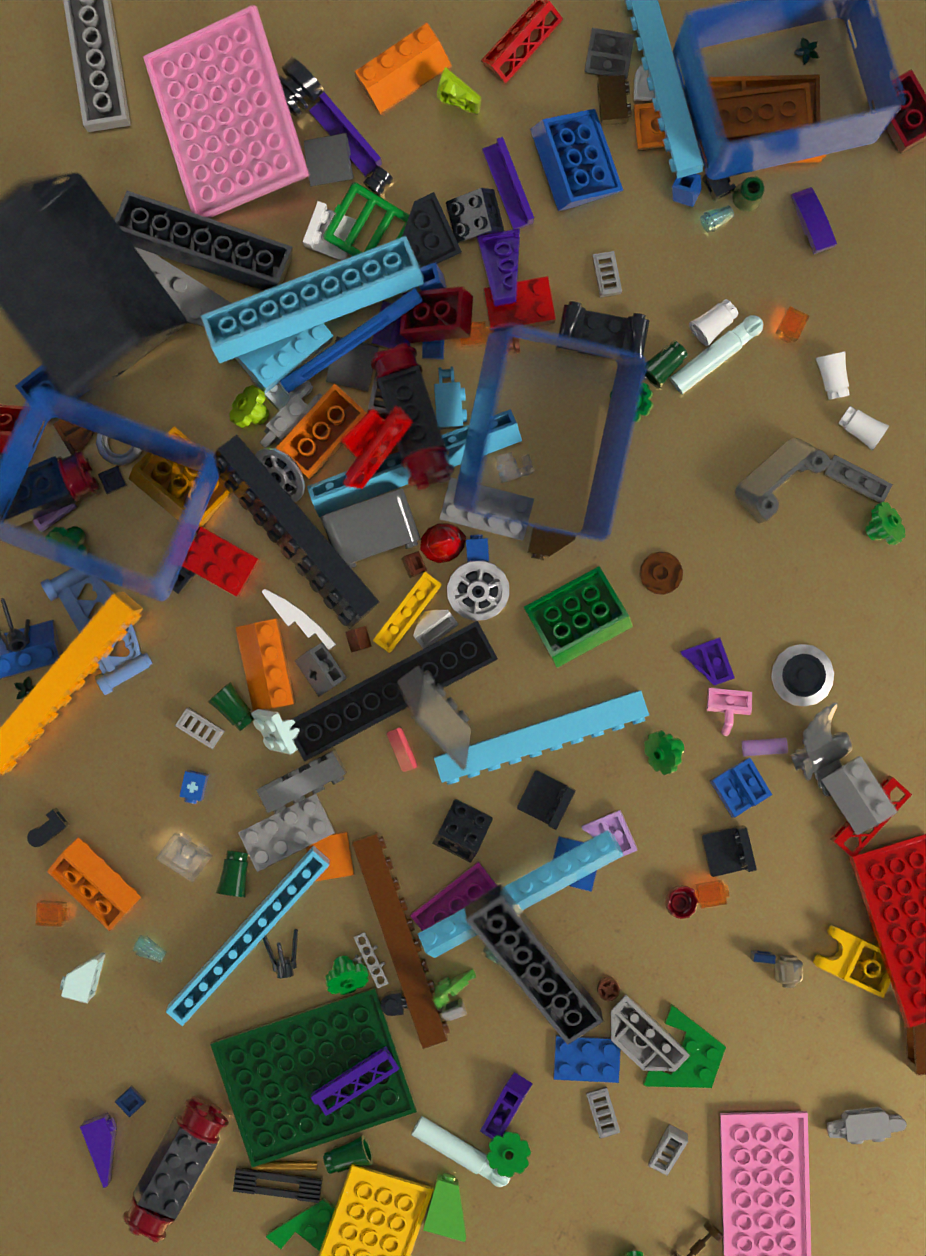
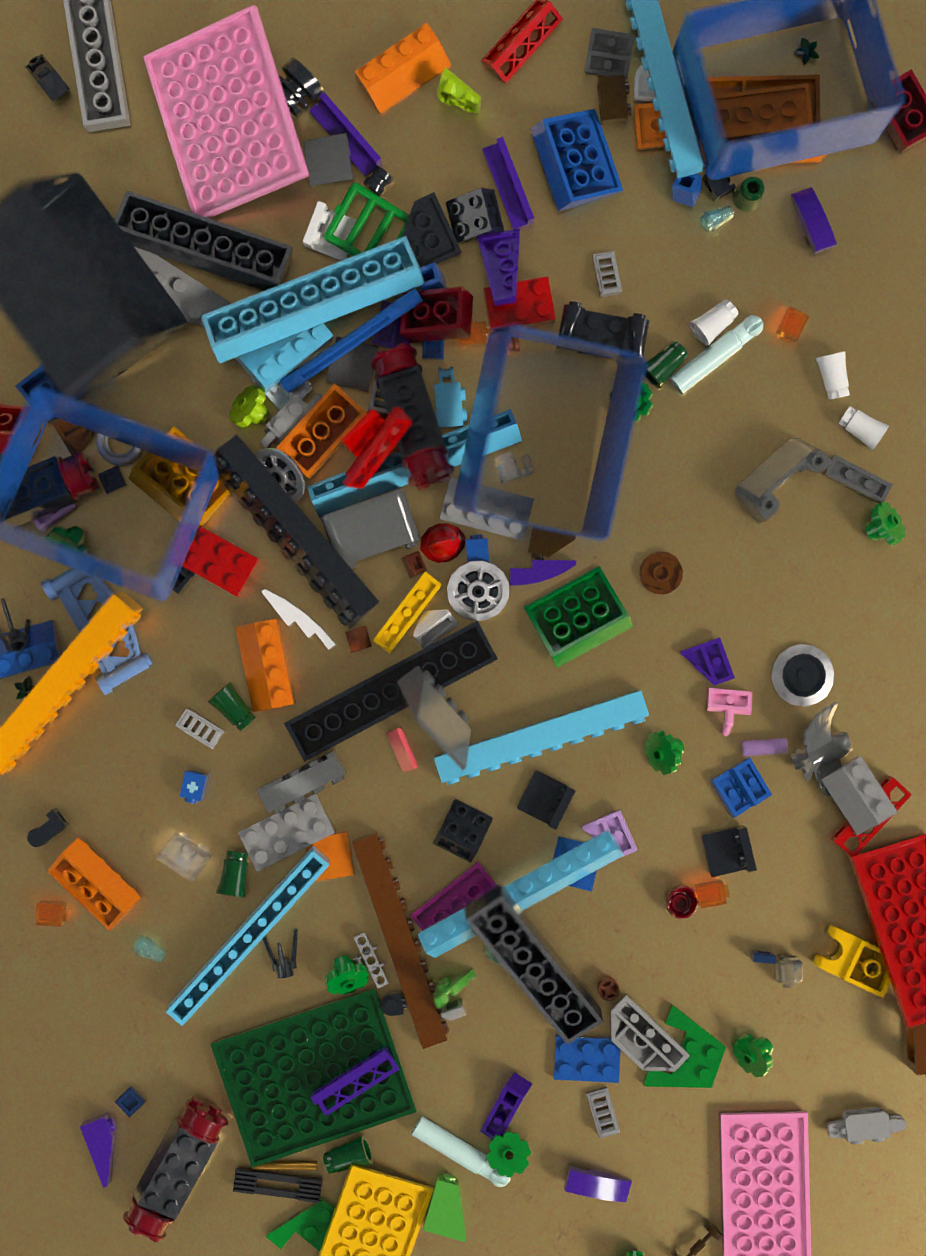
(47, 77): none -> black slope
(83, 980): light aqua slope -> none
(272, 725): light aqua piece -> none
(320, 669): dark grey brick -> none
(540, 571): none -> dark purple slope
(597, 1185): none -> dark purple slope
(675, 1138): light grey slope -> none
(753, 1054): none -> green plant

